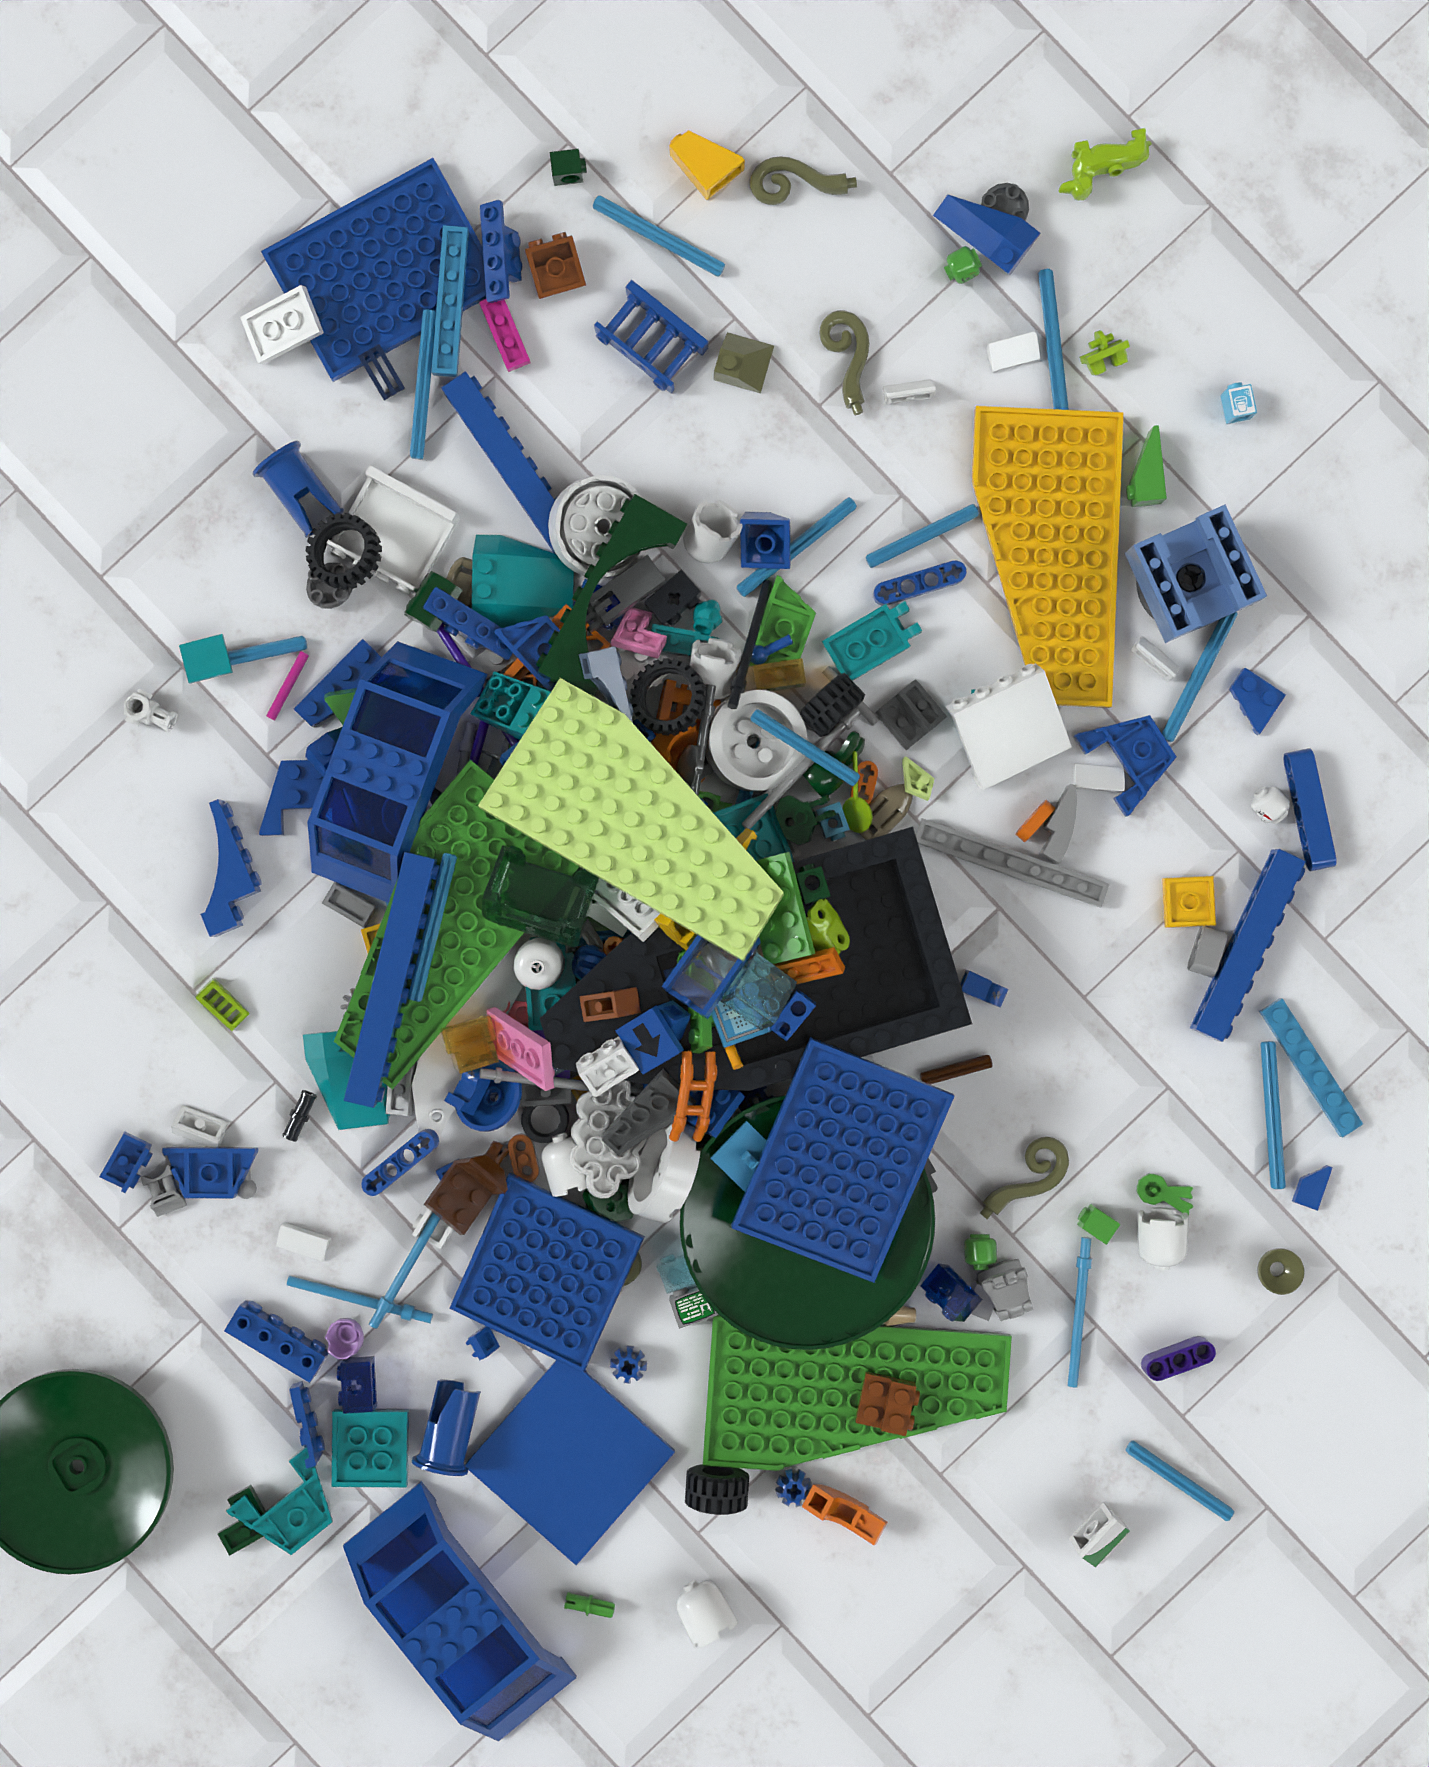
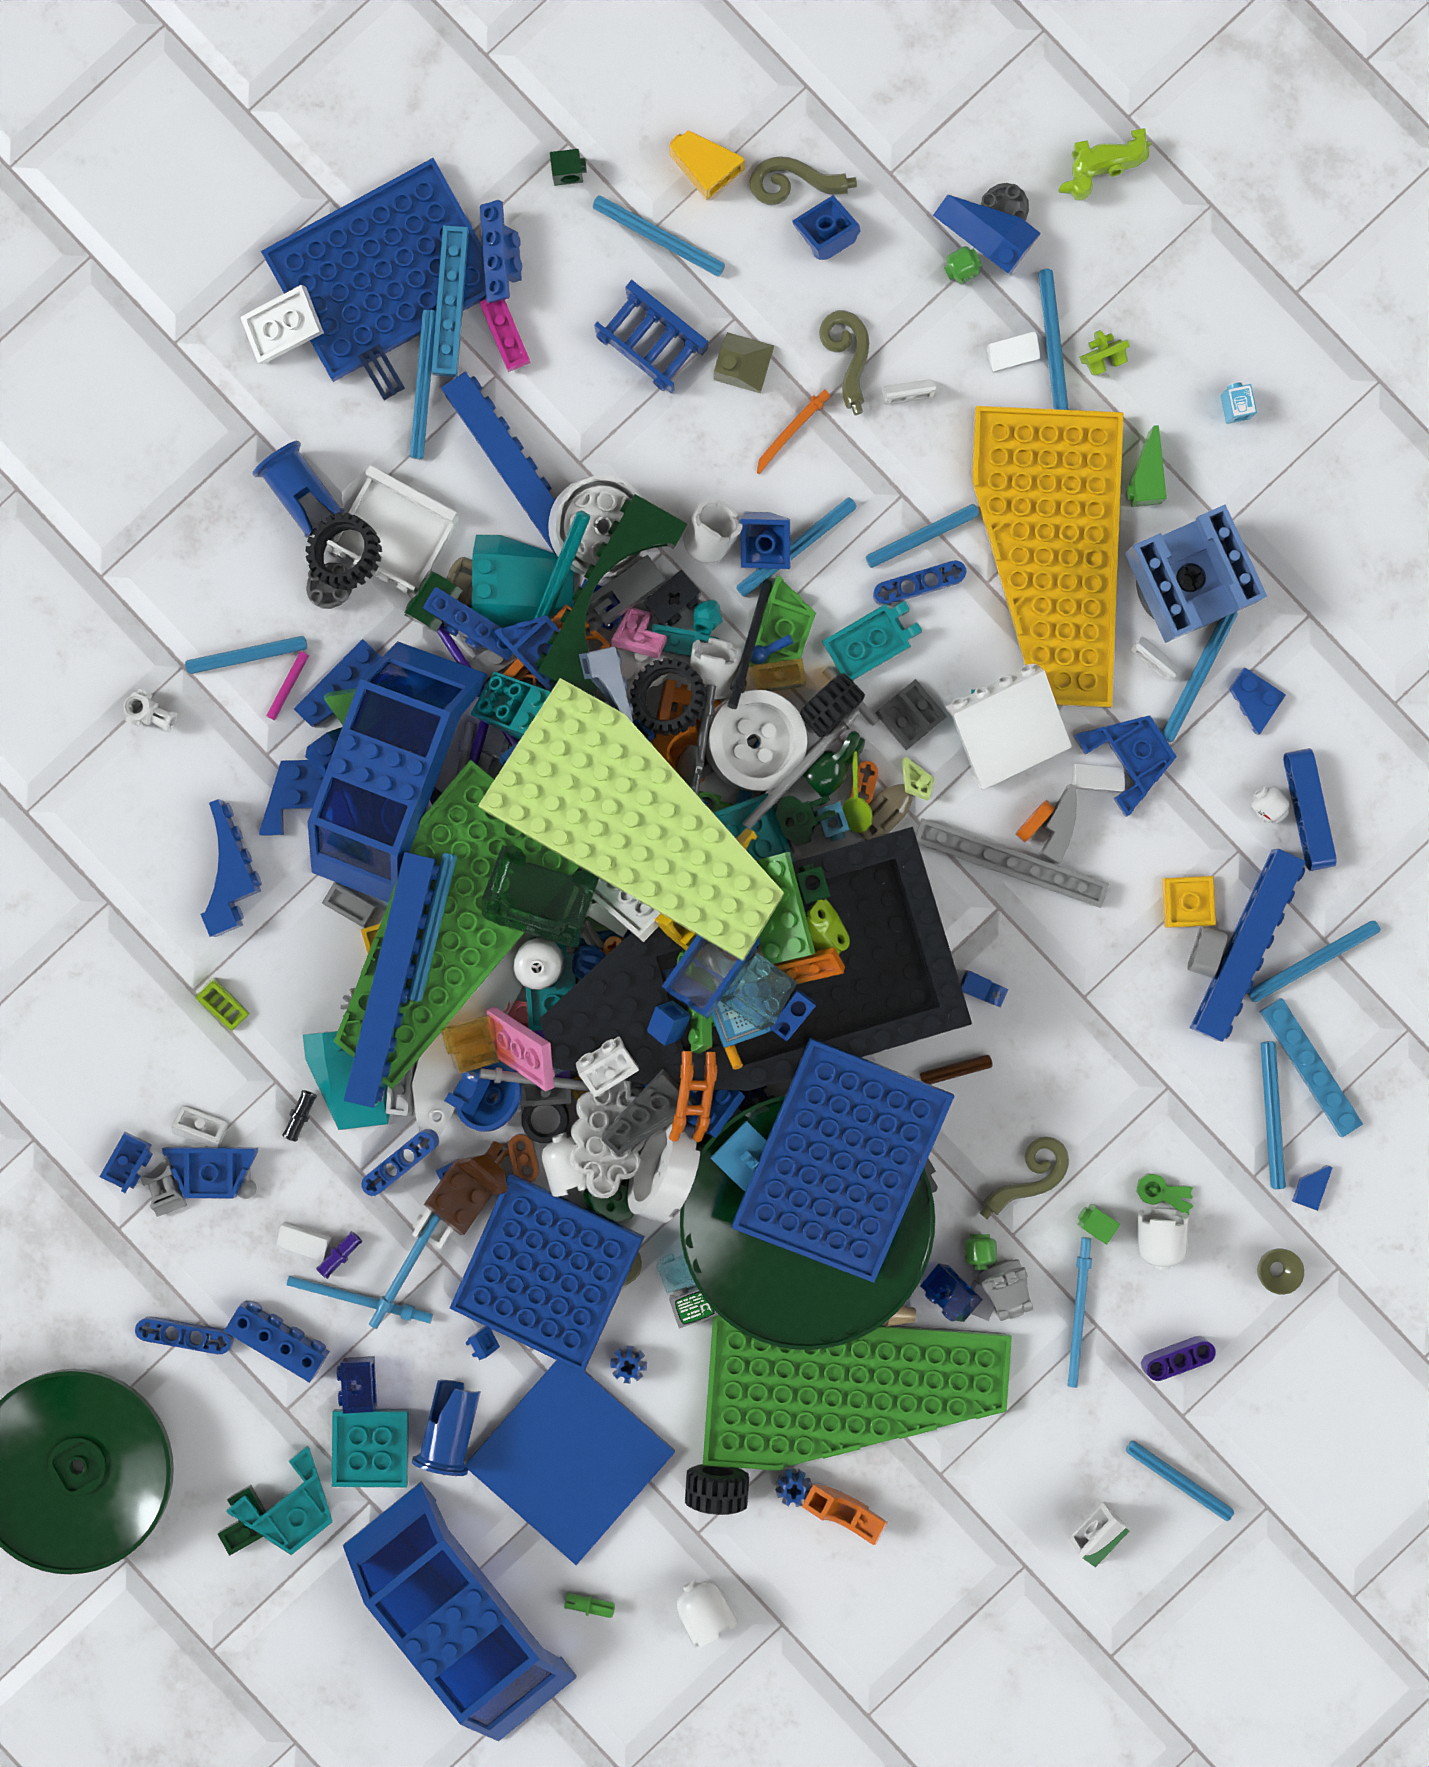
(184, 1330): none -> blue beam
(205, 658): teal piece -> none
(308, 1434): blue wing -> none
(339, 1255): none -> dark purple pin
(344, 1338): lavender hair -> none
(555, 265): dark orange plate -> none
(563, 564): none -> teal axle
(610, 1004): dark orange slope -> none
(649, 1040): blue tile -> none
(805, 747): dark azure axle -> none
(816, 403): none -> orange sword
(827, 228): none -> blue slope
(887, 1403): dark orange plate -> none
(1314, 961): none -> dark azure axle

